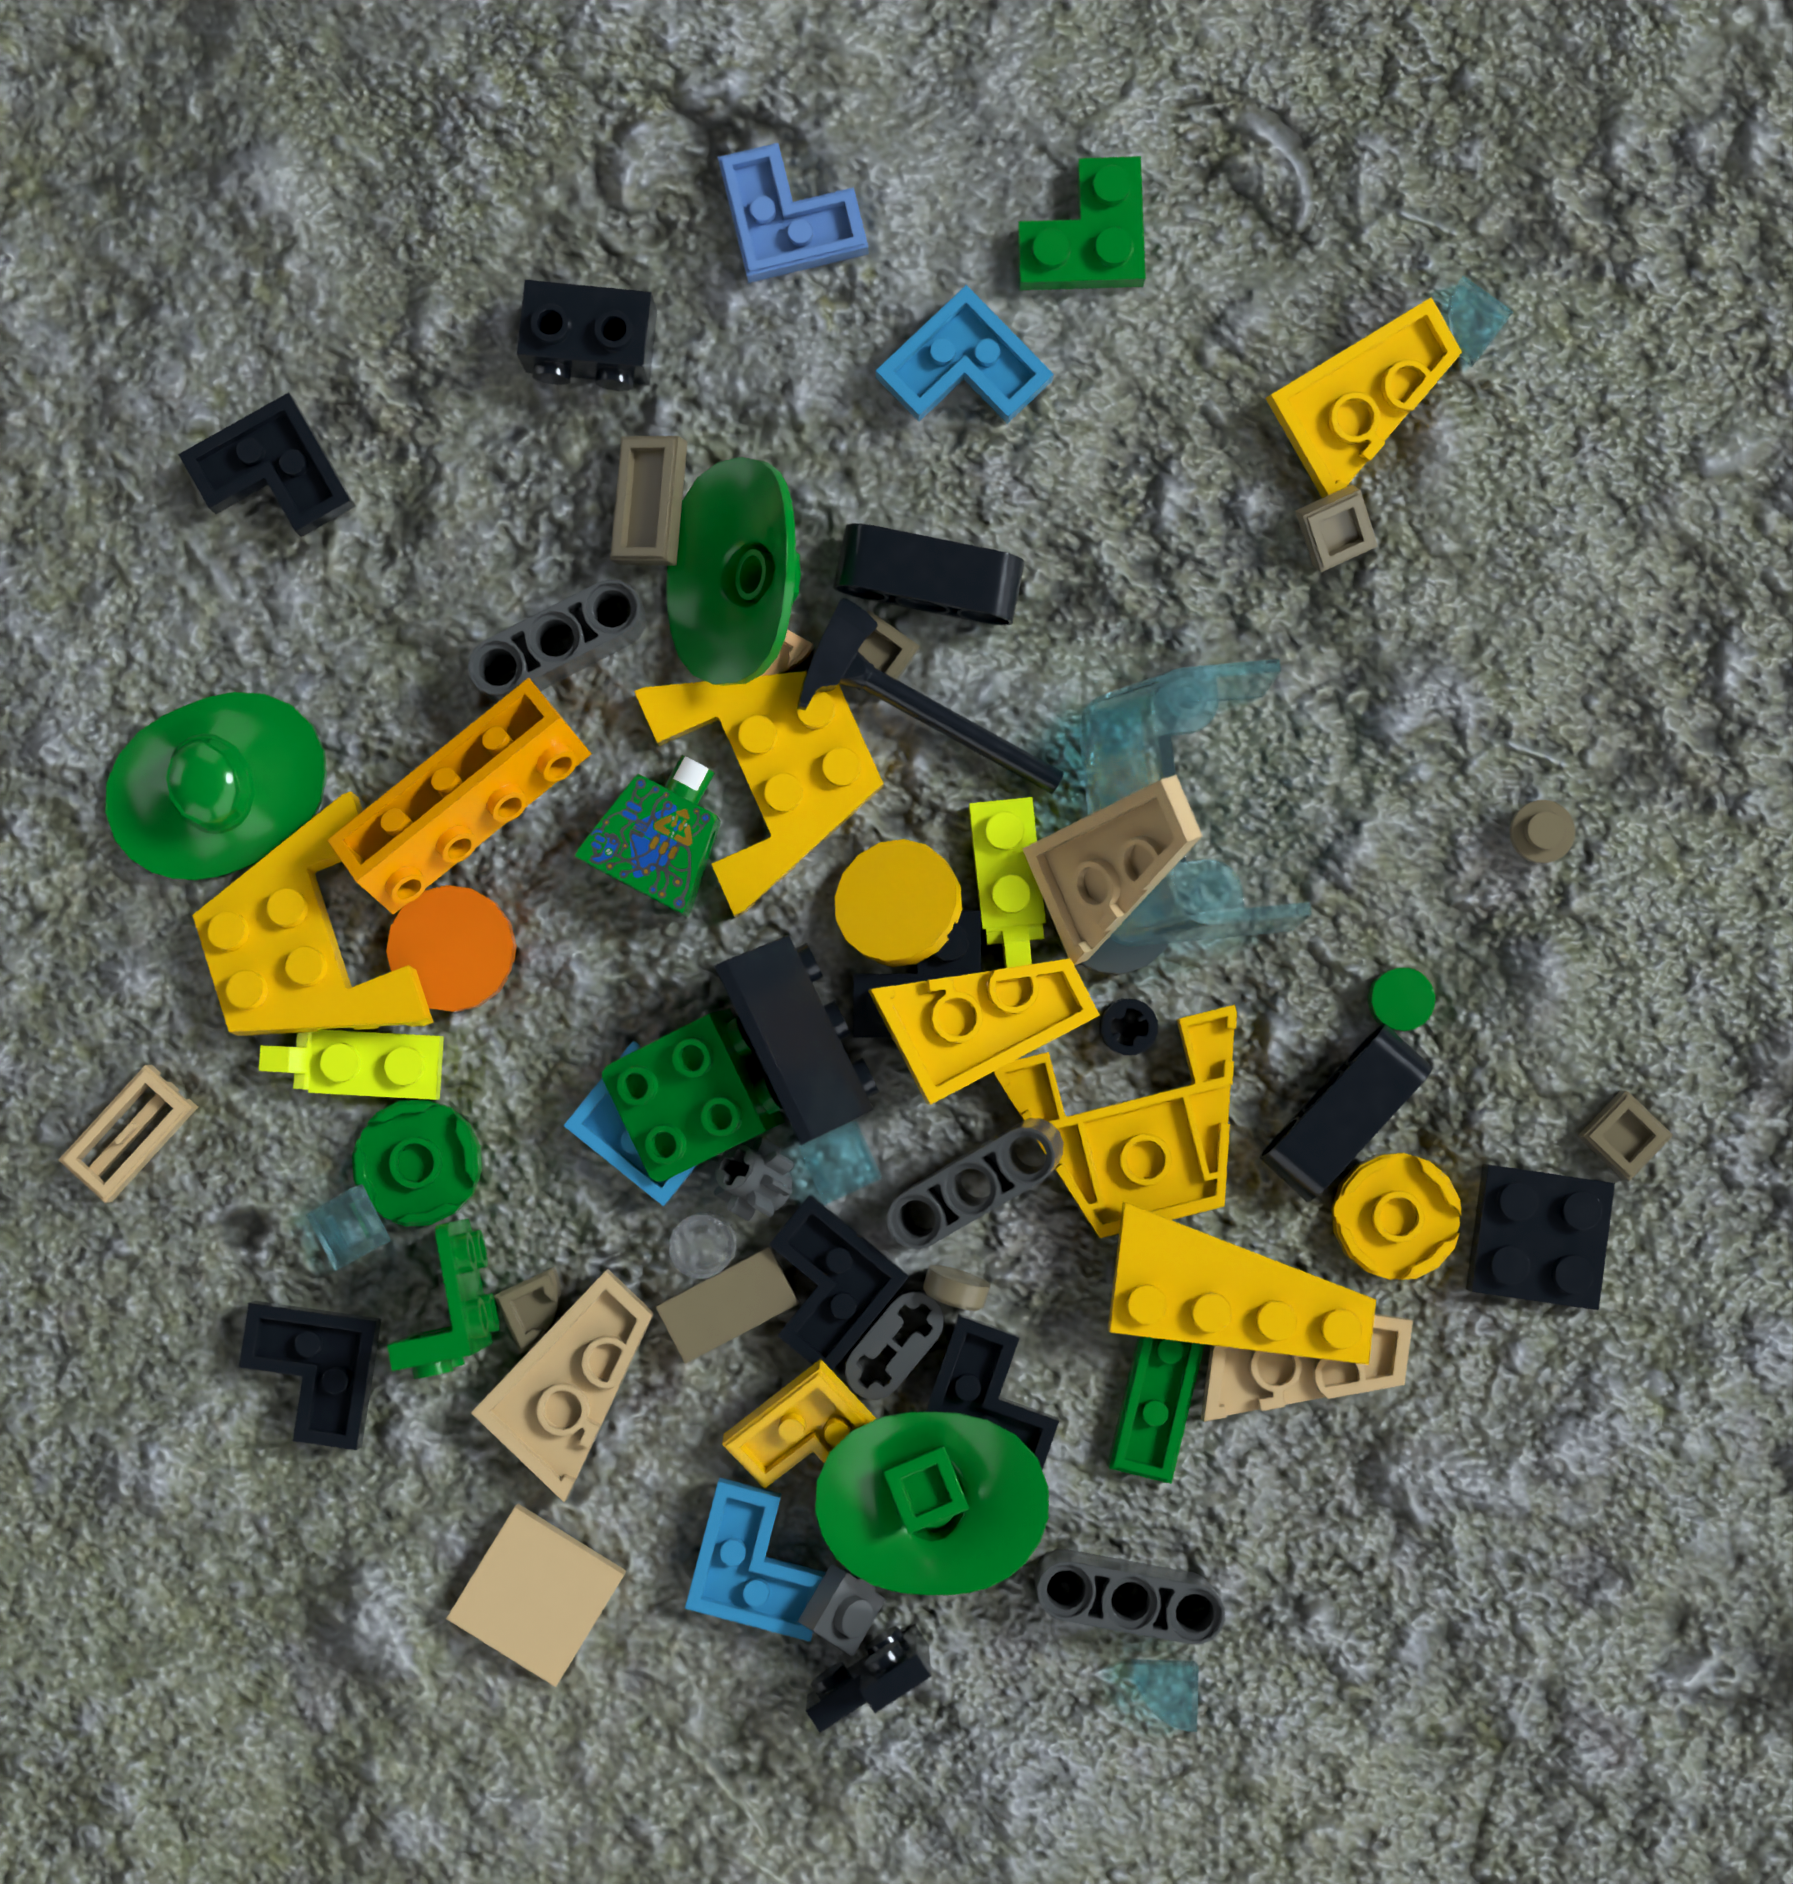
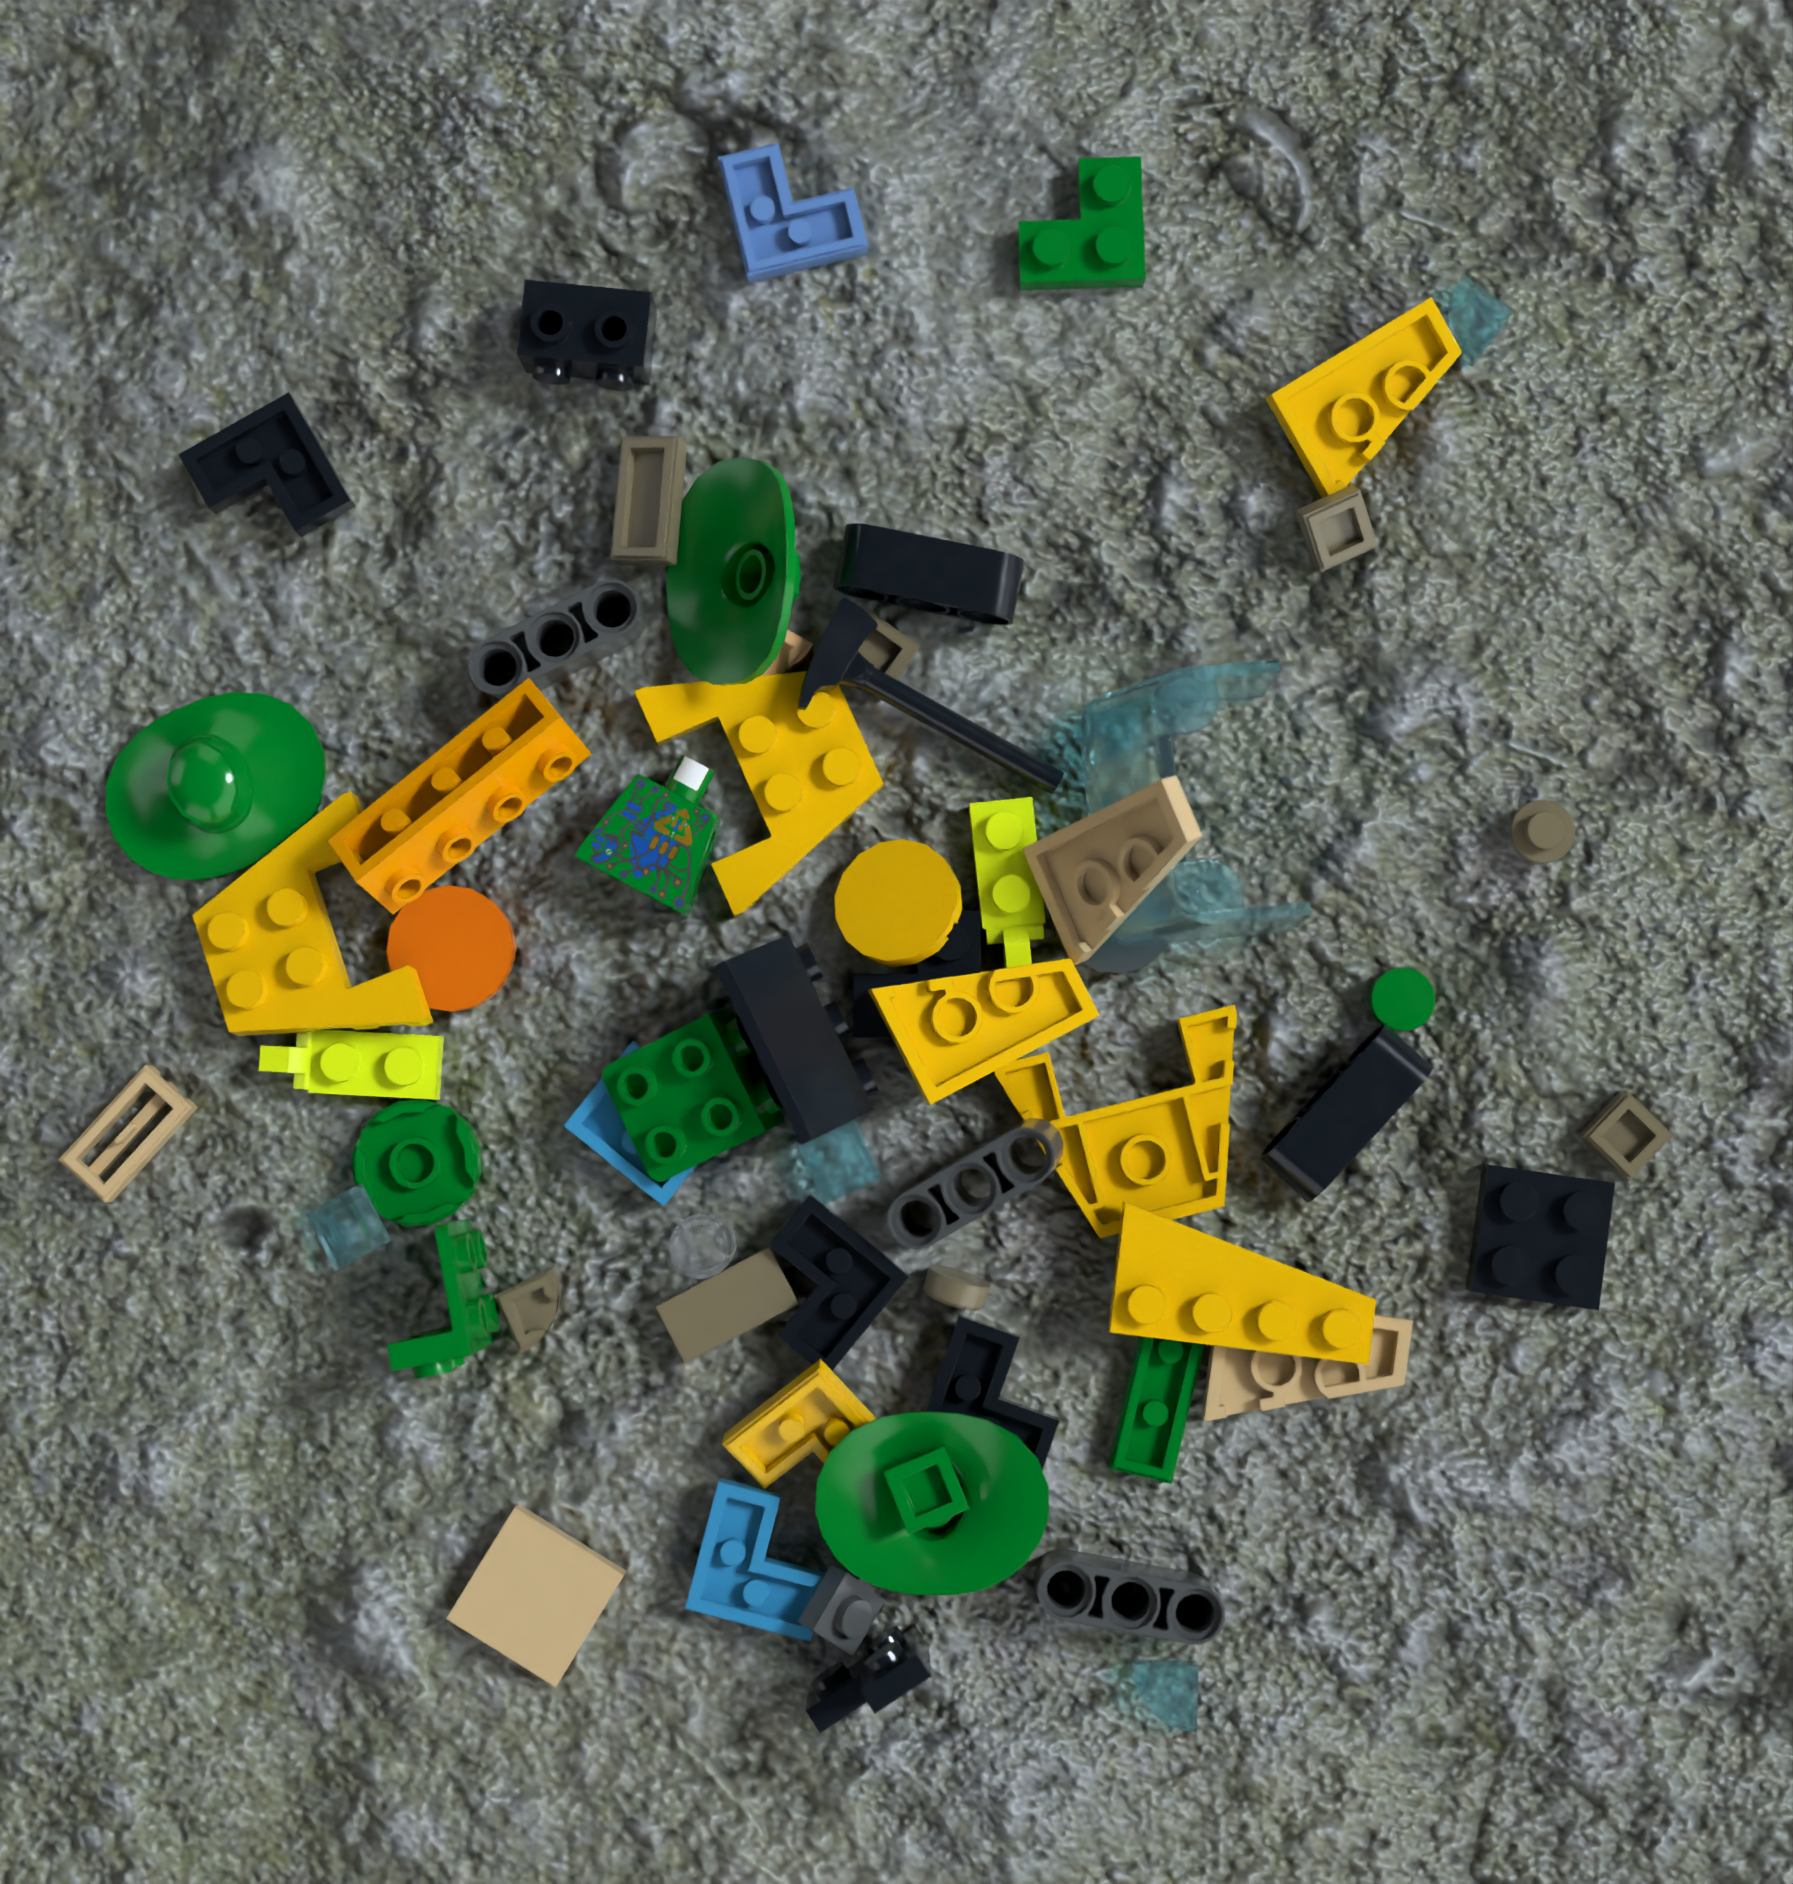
(333, 1357): black plate -> none
(567, 1382): tan wing -> none
(754, 1178): dark grey gear -> none
(906, 1354): dark grey beam -> none
(964, 344): dark azure plate -> none
(1138, 1043): black bush -> none
(1396, 1216): yellow tile -> none

